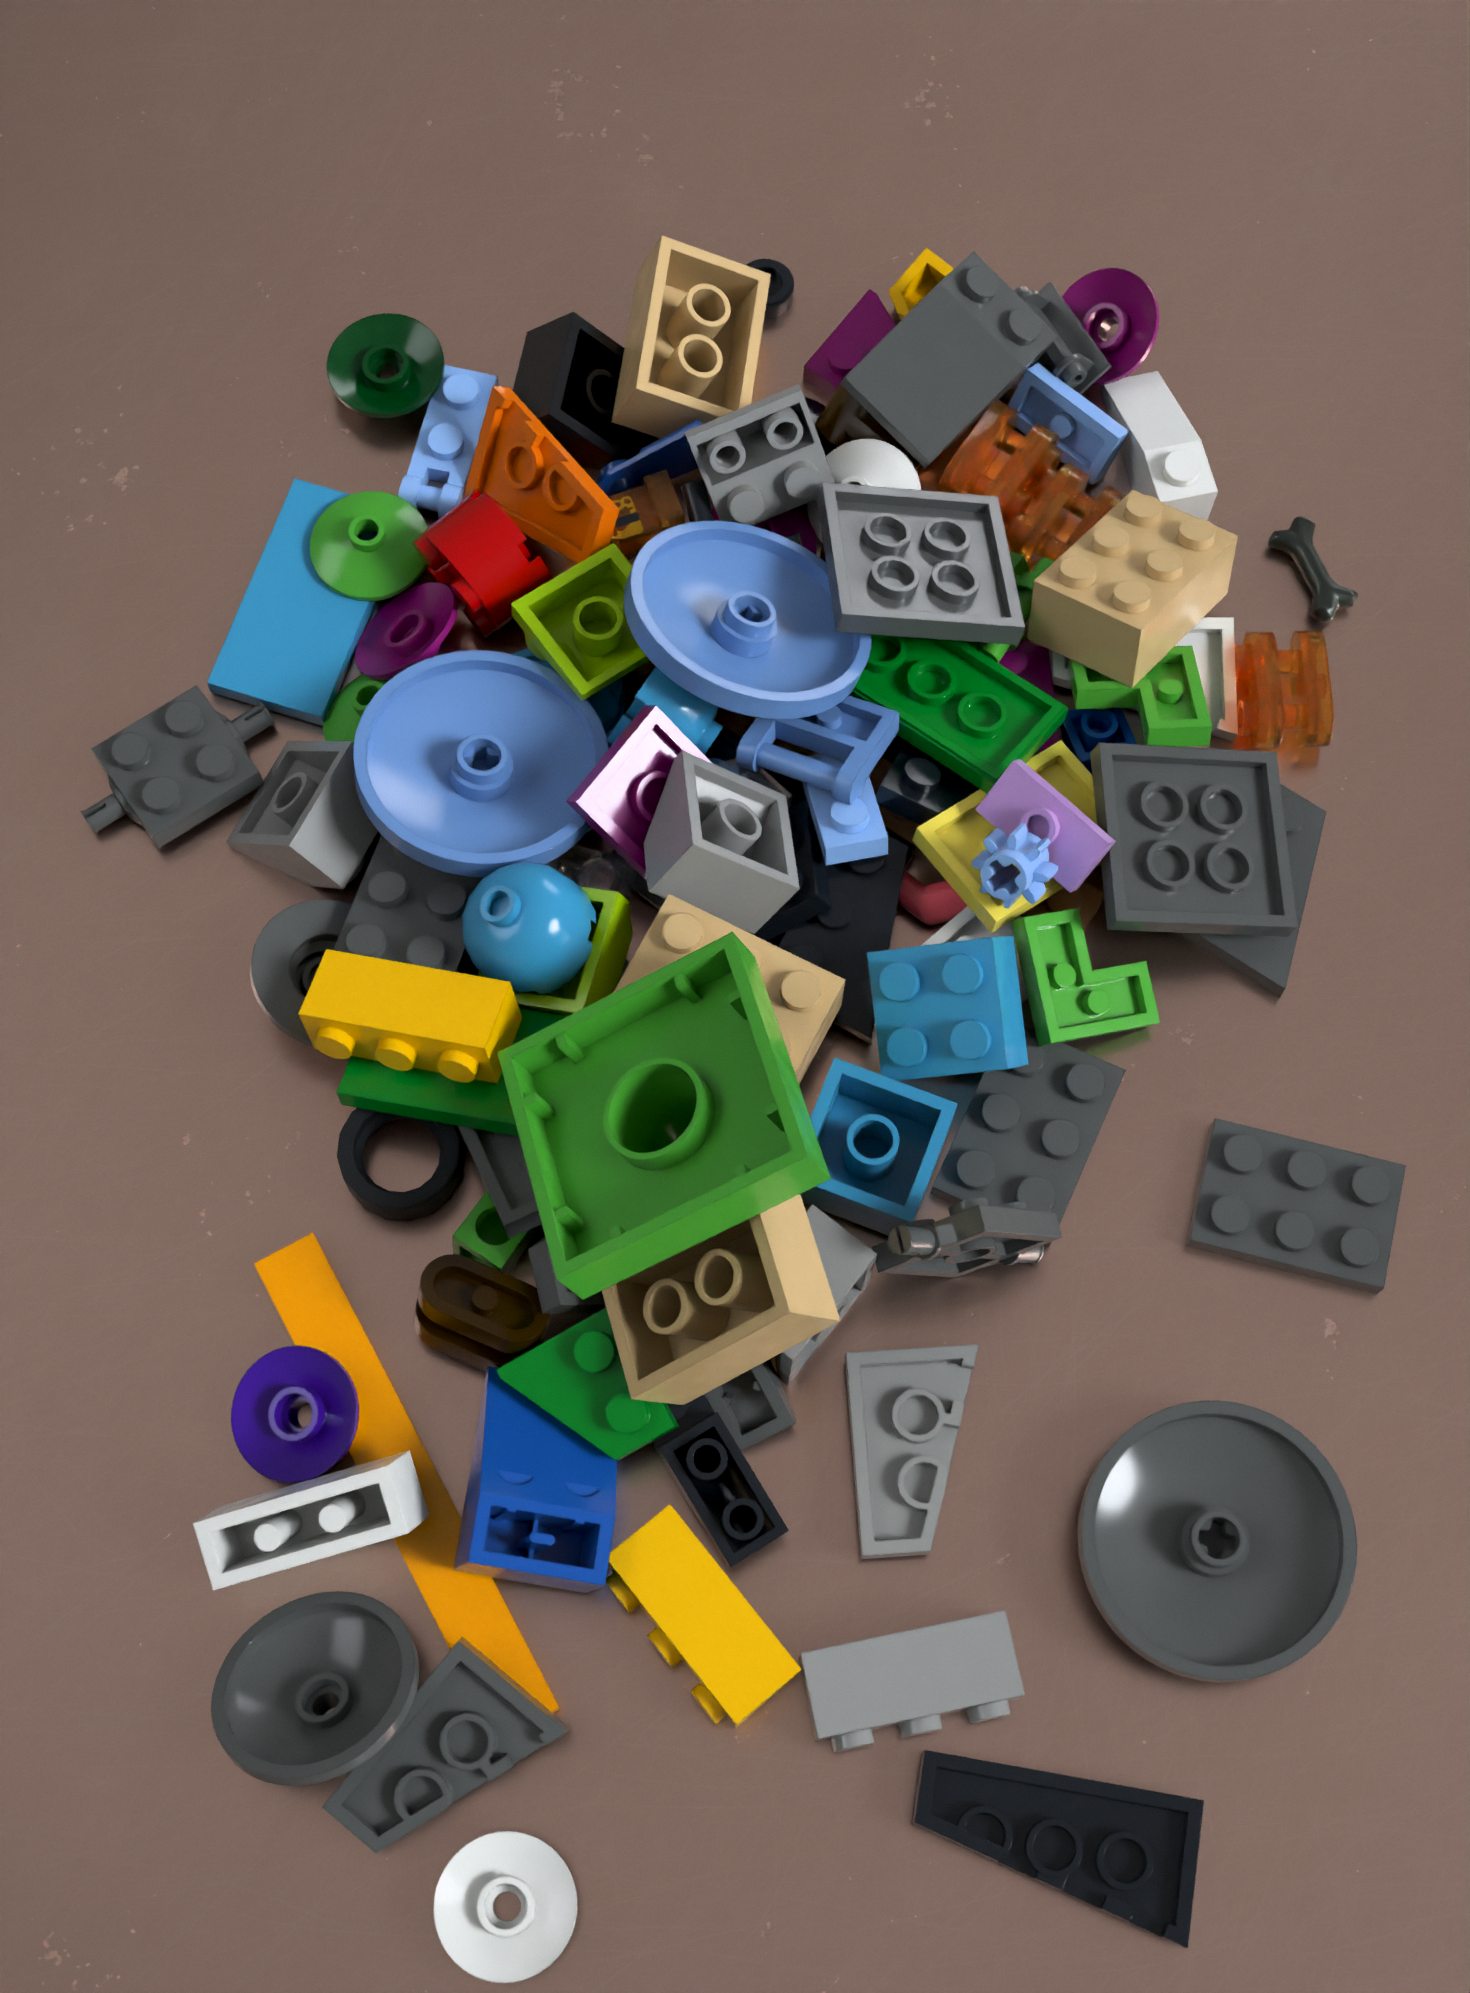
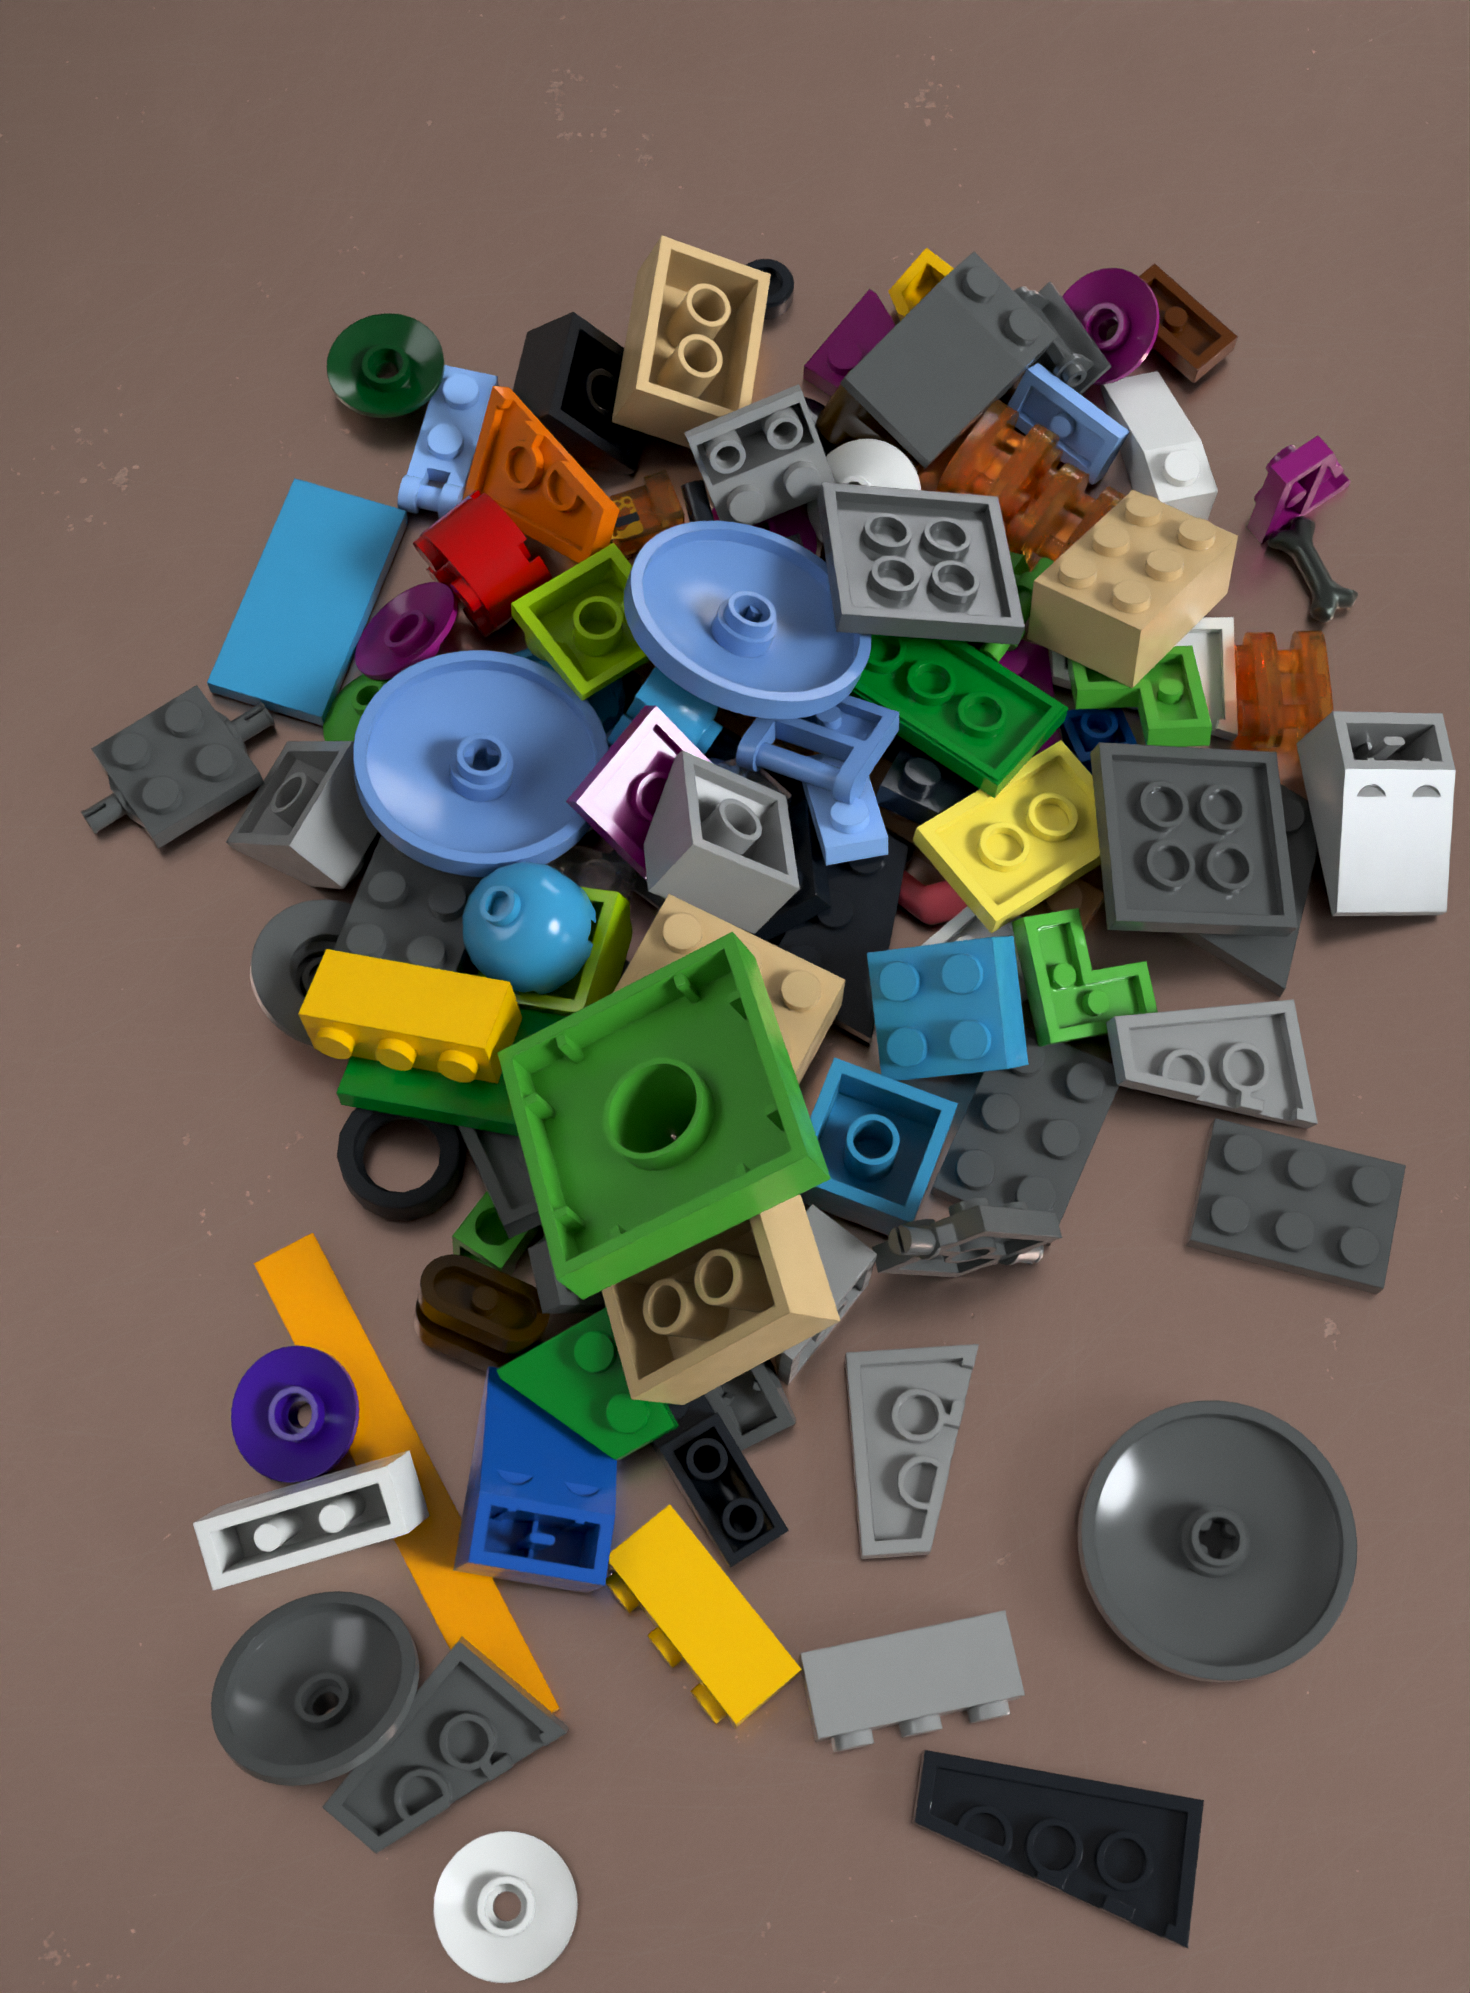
(372, 567): bright green dish -> none
(668, 454): blue piece -> none
(1002, 878): light blue gear -> none
(1029, 799): lavender plate -> none
(1187, 331): none -> reddish brown plate
(1219, 1057): none -> light grey wing
(1295, 486): none -> magenta wing
(1381, 810): none -> slope

